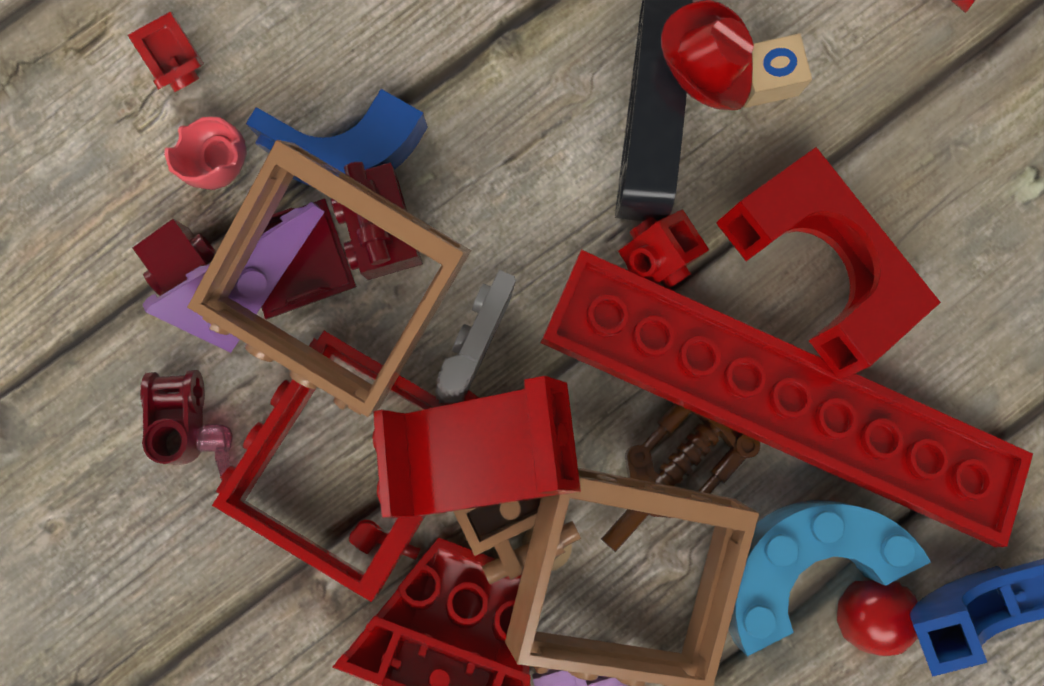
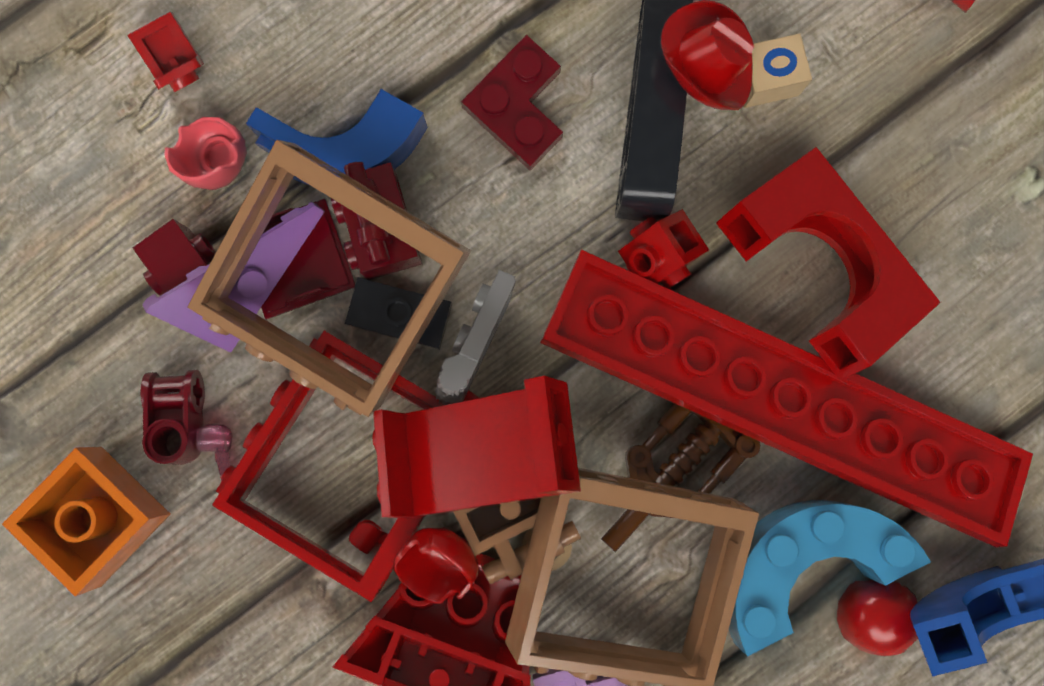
(86, 519): none -> orange brick
(389, 309): none -> black plate
(436, 564): none -> red hair
(505, 104): none -> dark red plate

